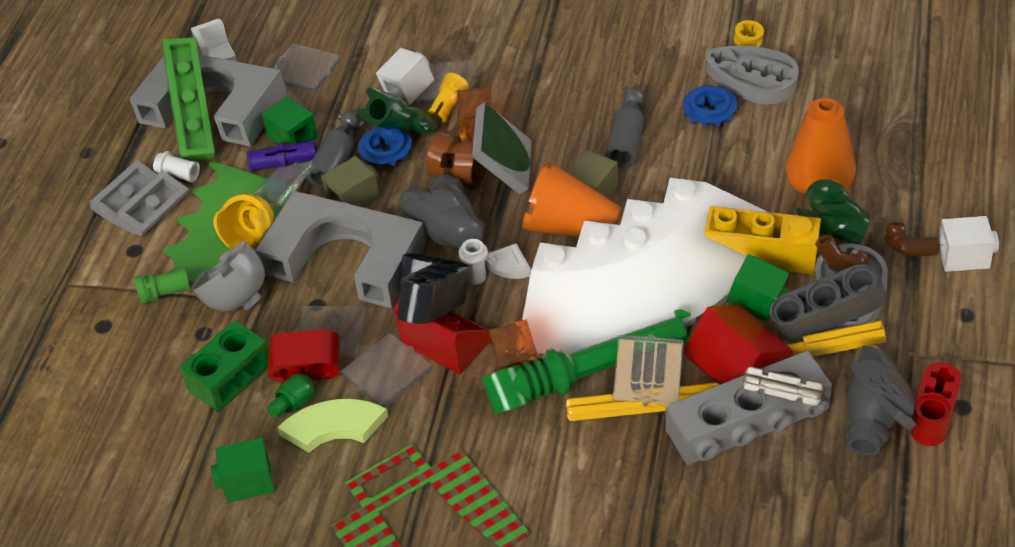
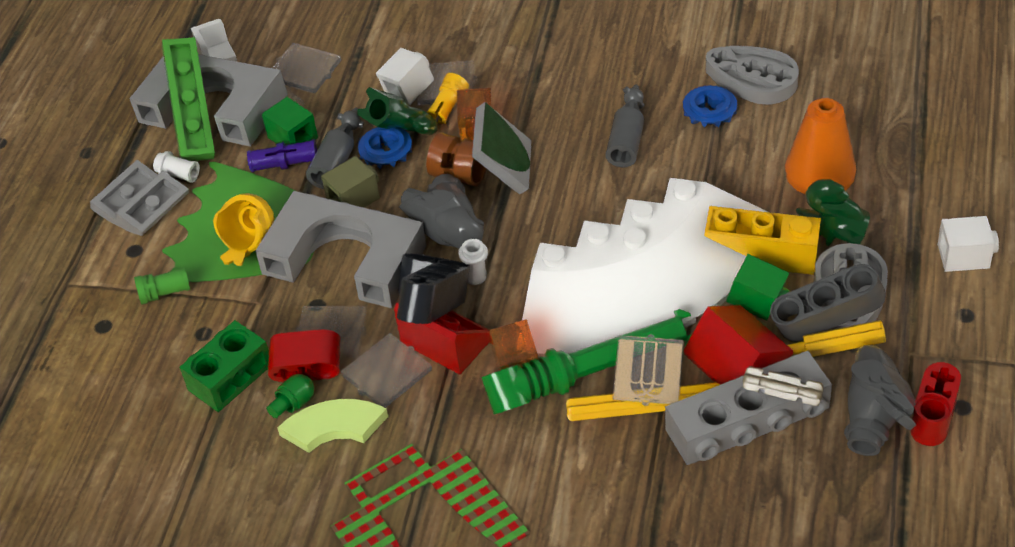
(232, 281): light grey cylinder -> none
(243, 470): green brick -> none
(284, 182): clear piece -> none
(508, 263): white tile -> none
(564, 202): orange cone -> none
(597, 172): olive brick -> none
(748, 27): yellow bush -> none
(835, 258): reddish brown arm -> none
(909, 246): reddish brown arm -> none

